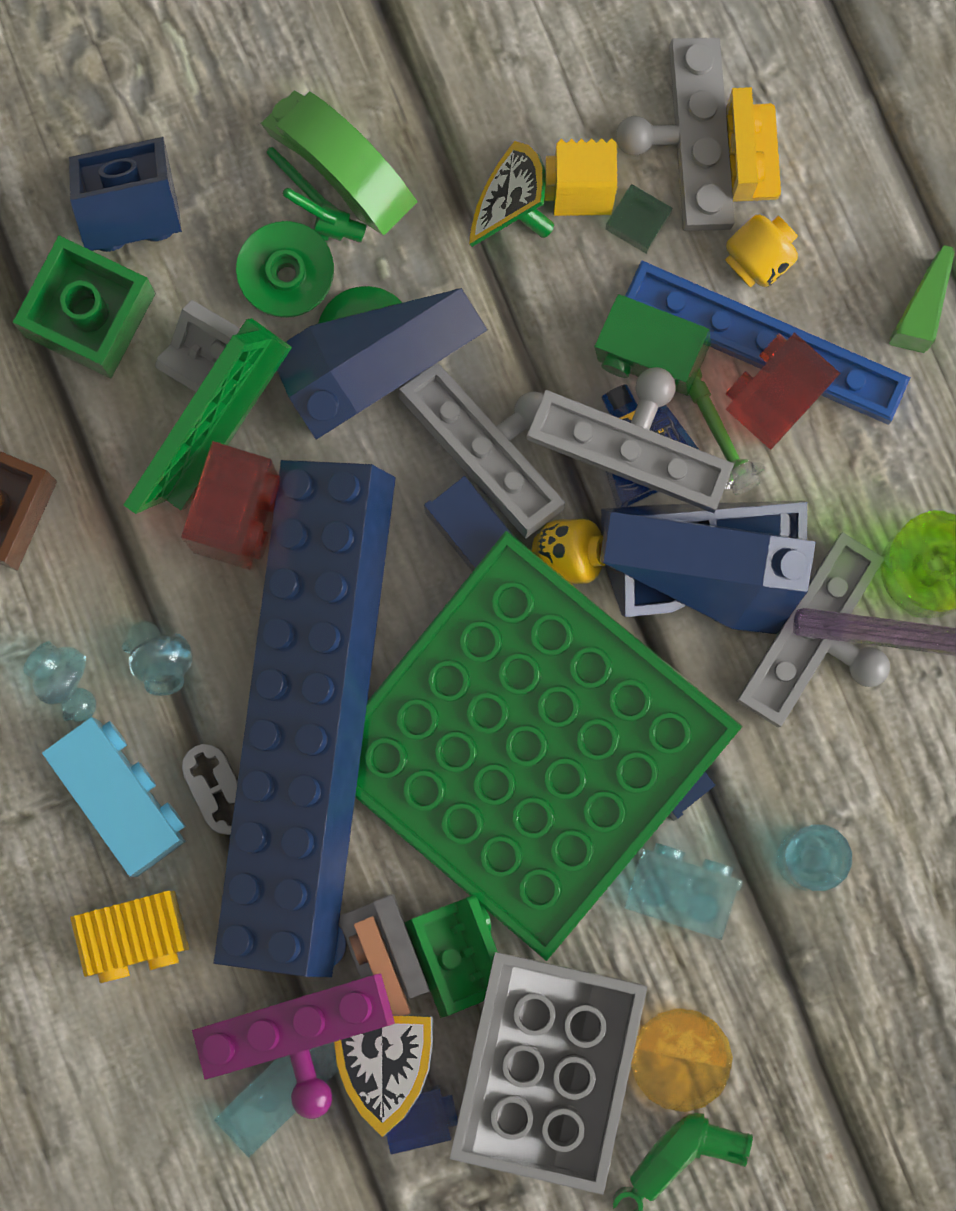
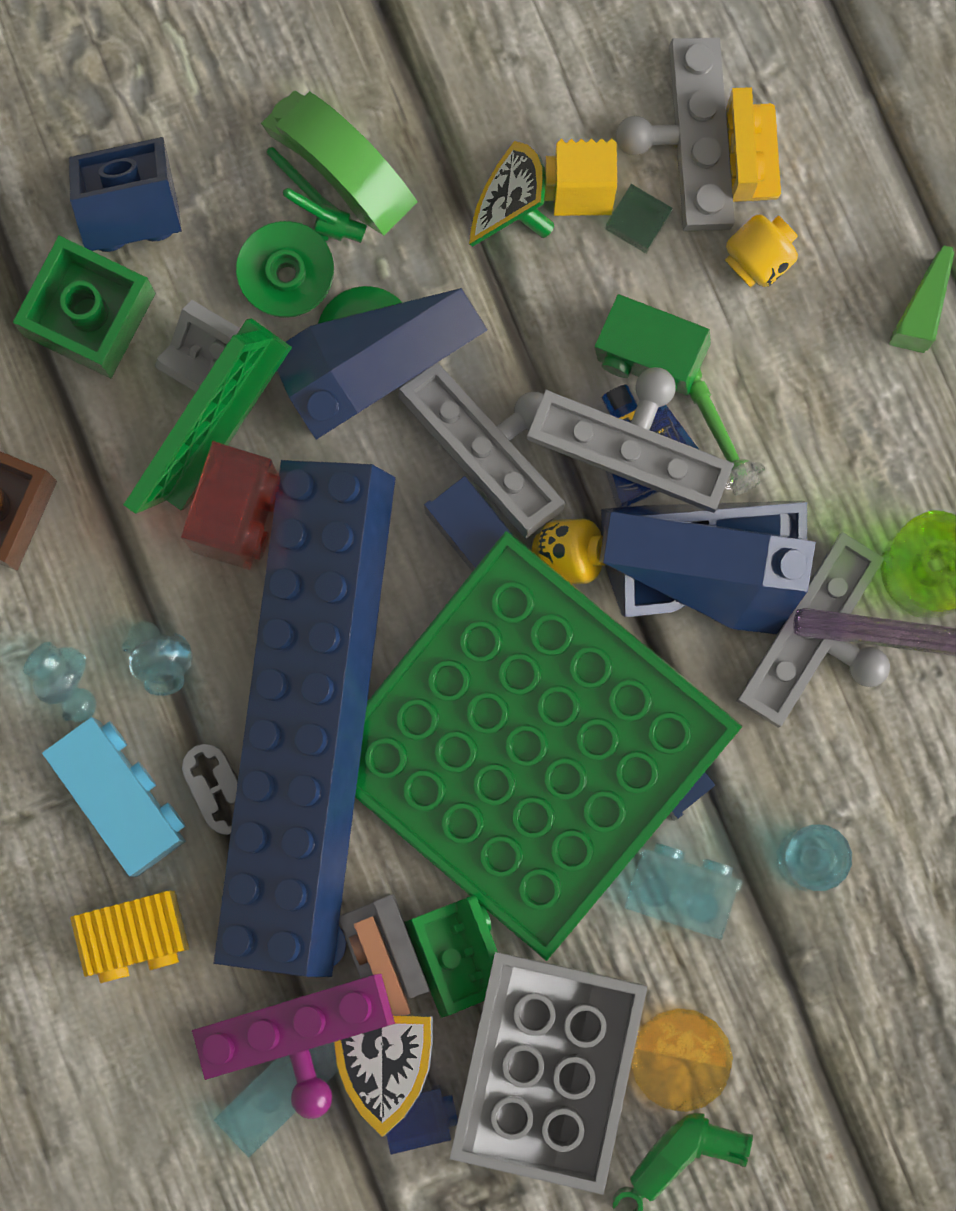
(747, 332): blue tile -> none
(780, 389): clear red brick -> none

